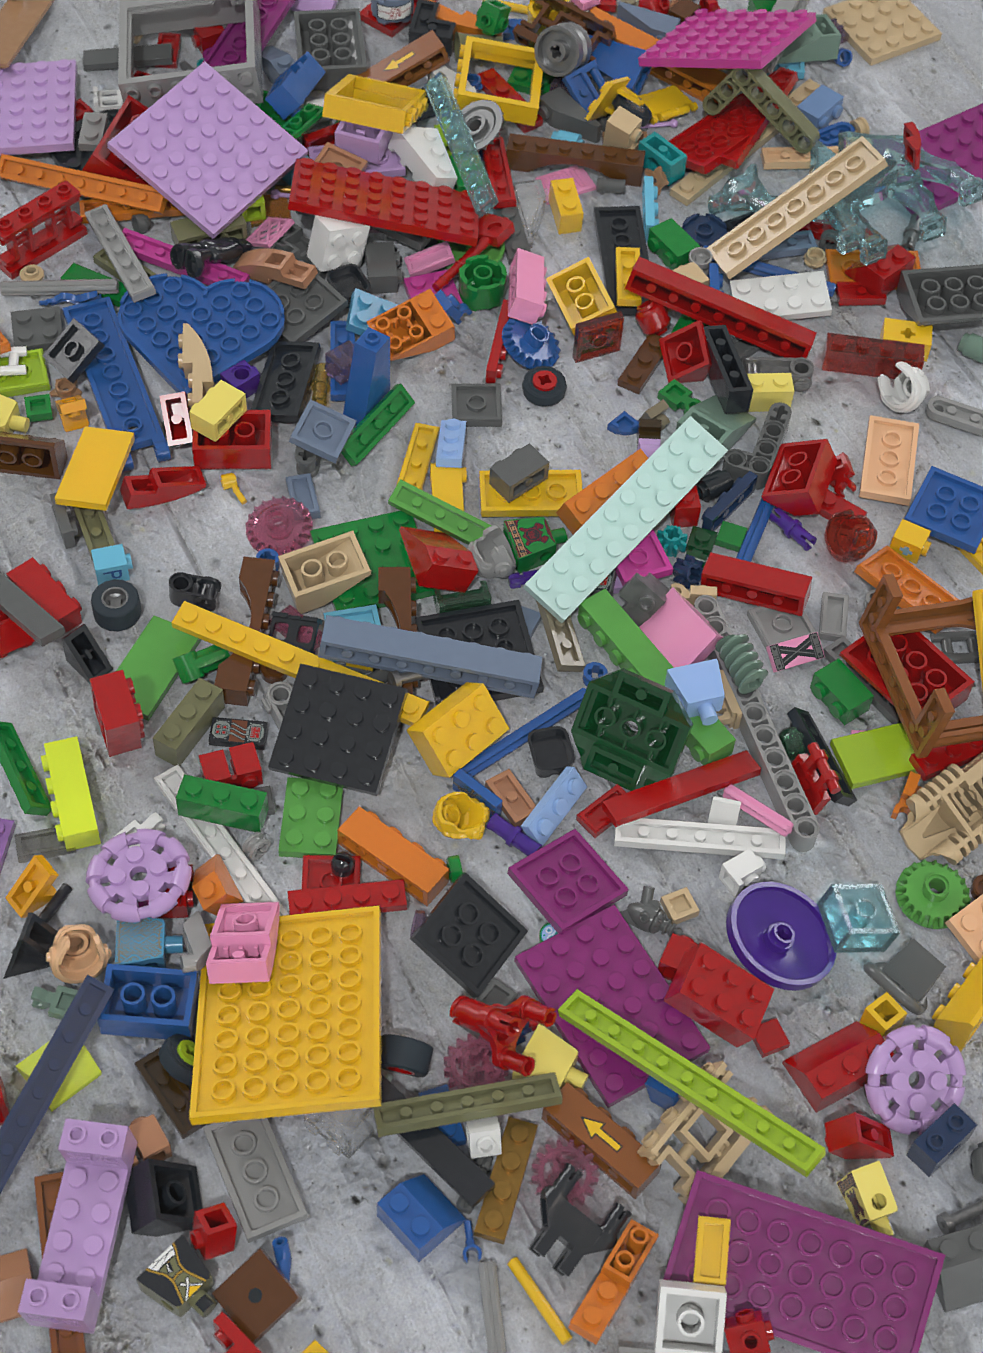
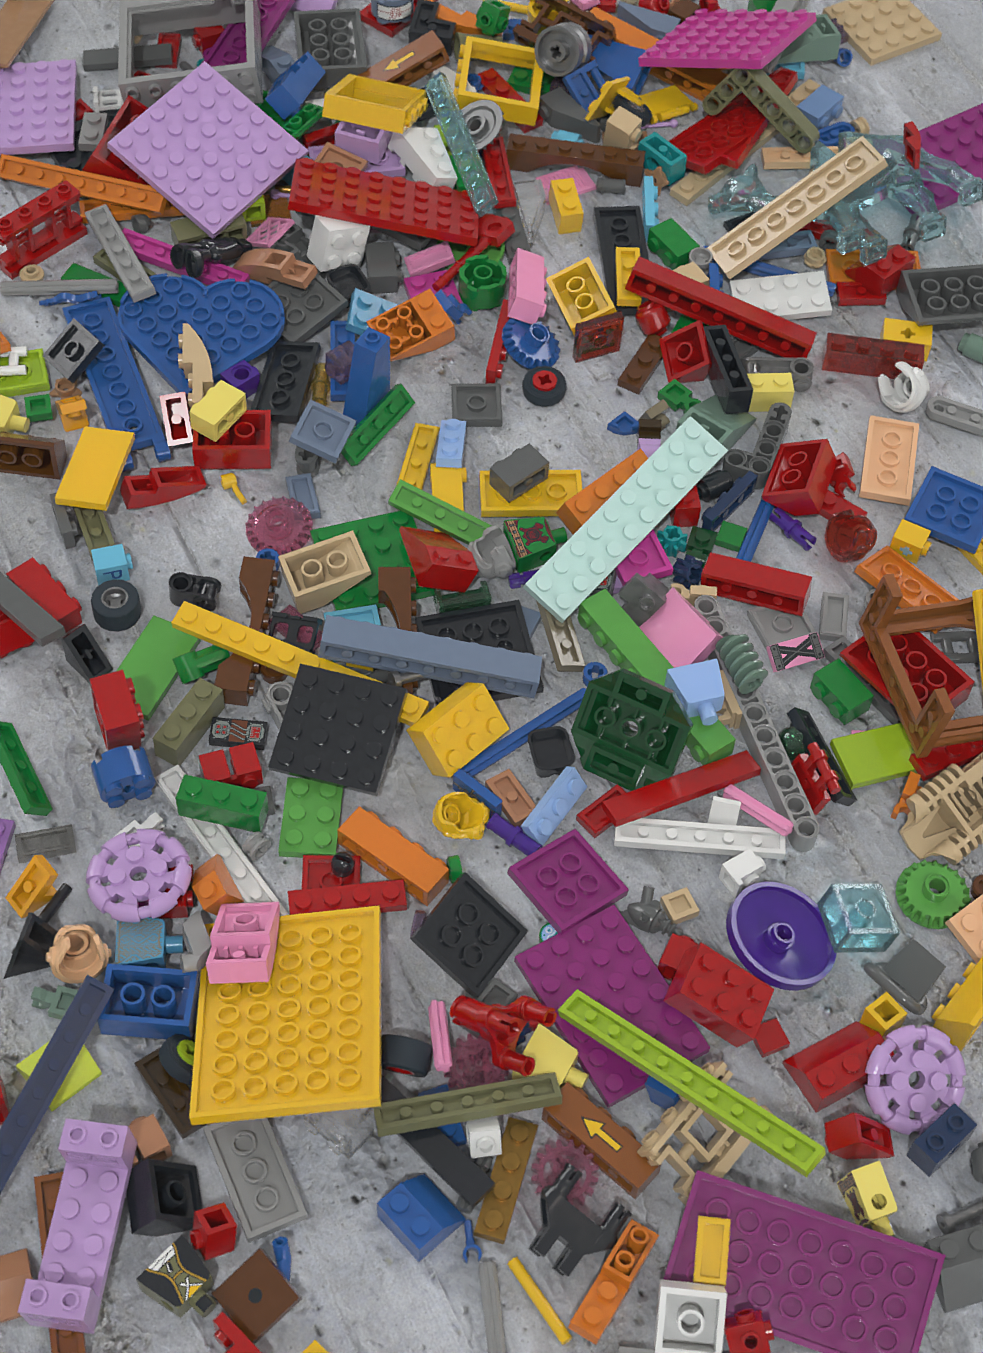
(36, 327): dark grey plate -> none
(71, 792): neon yellow brick -> none
(123, 775): none -> blue brick
(440, 1036): none -> bright pink axle
(704, 229): dark blue tile -> none

